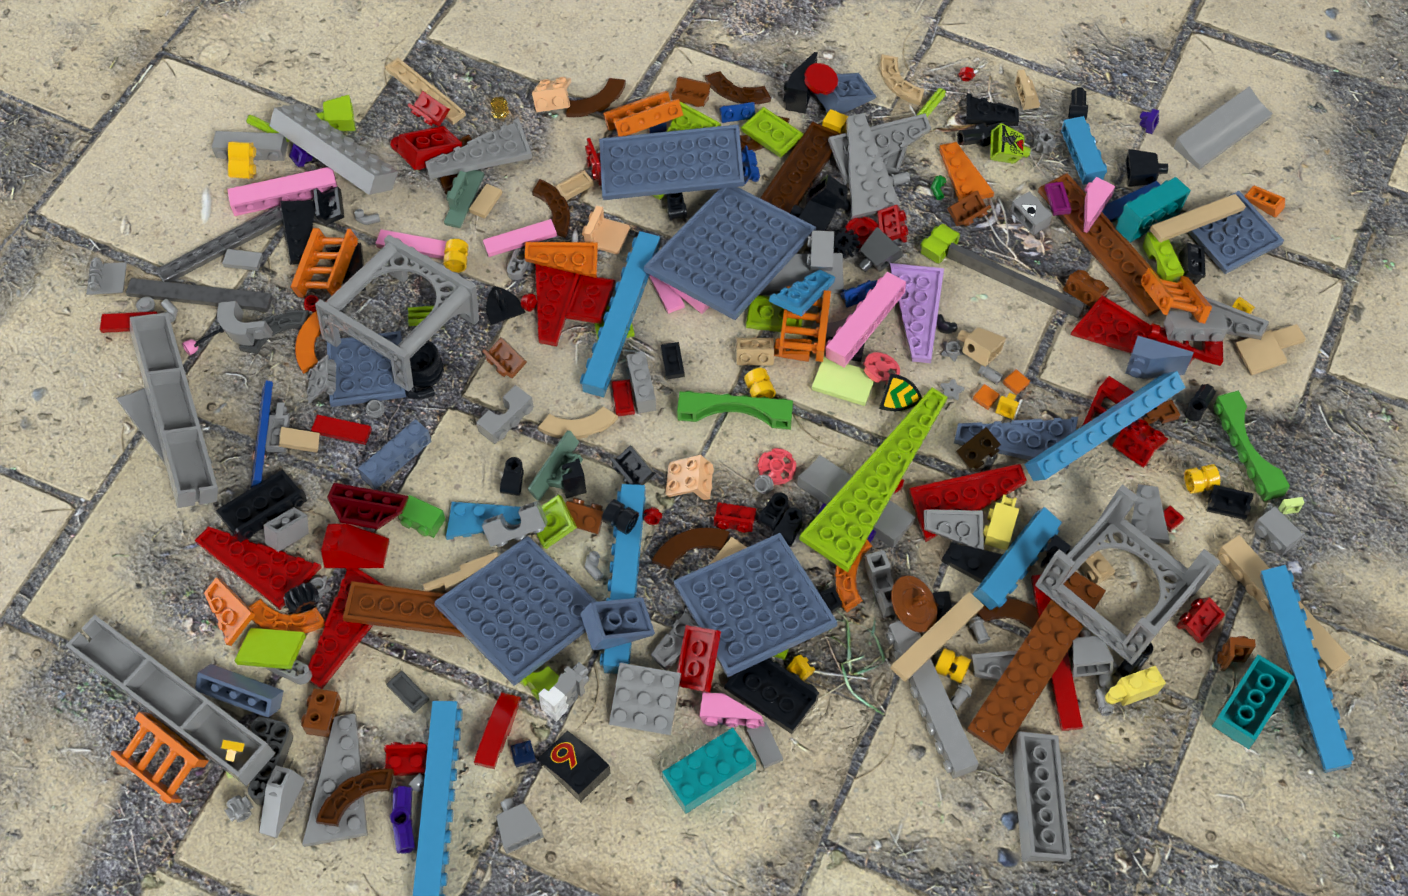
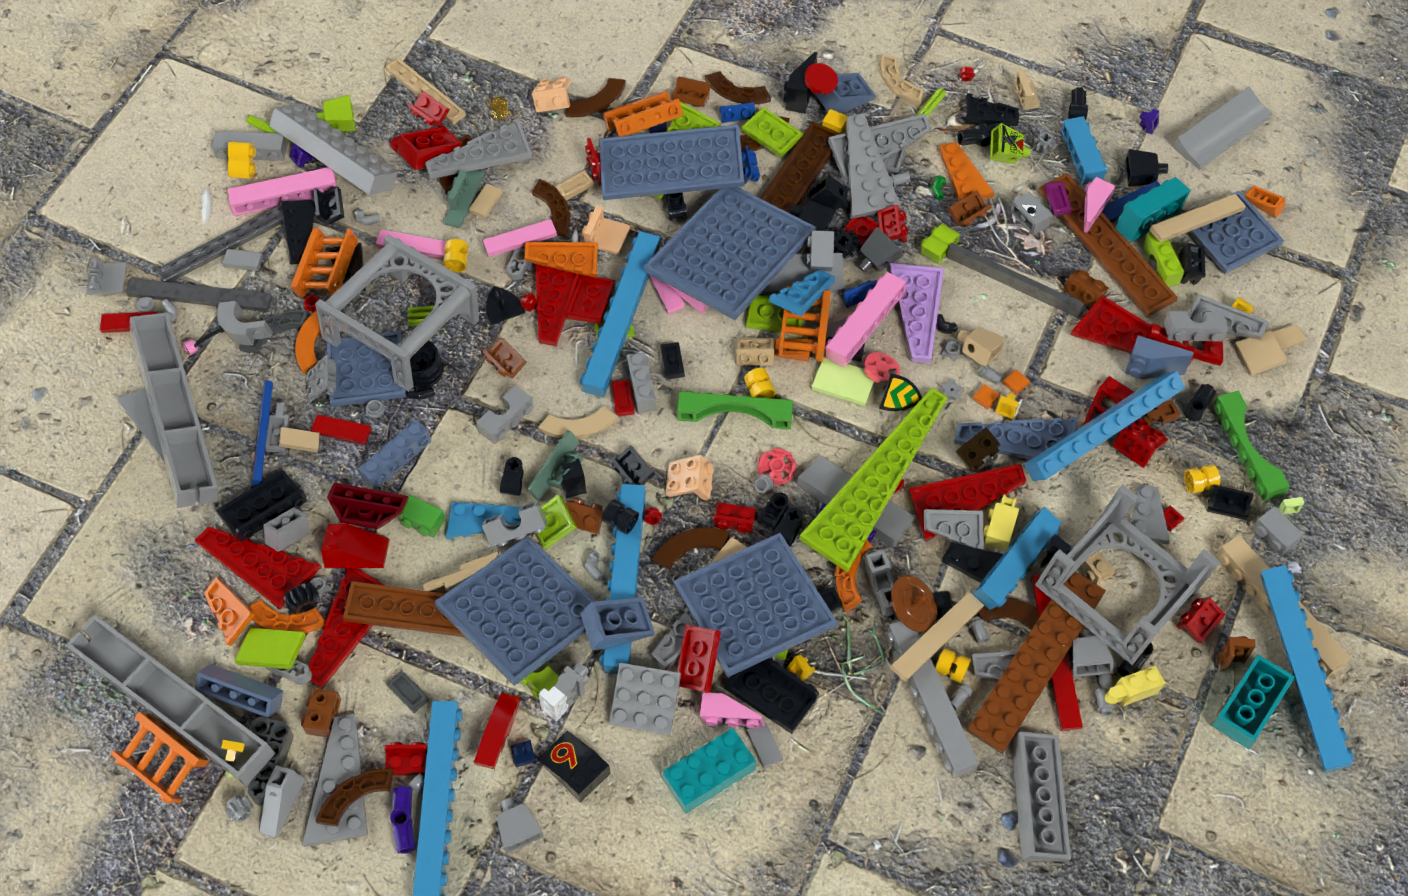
(1177, 295): orange fence -> none

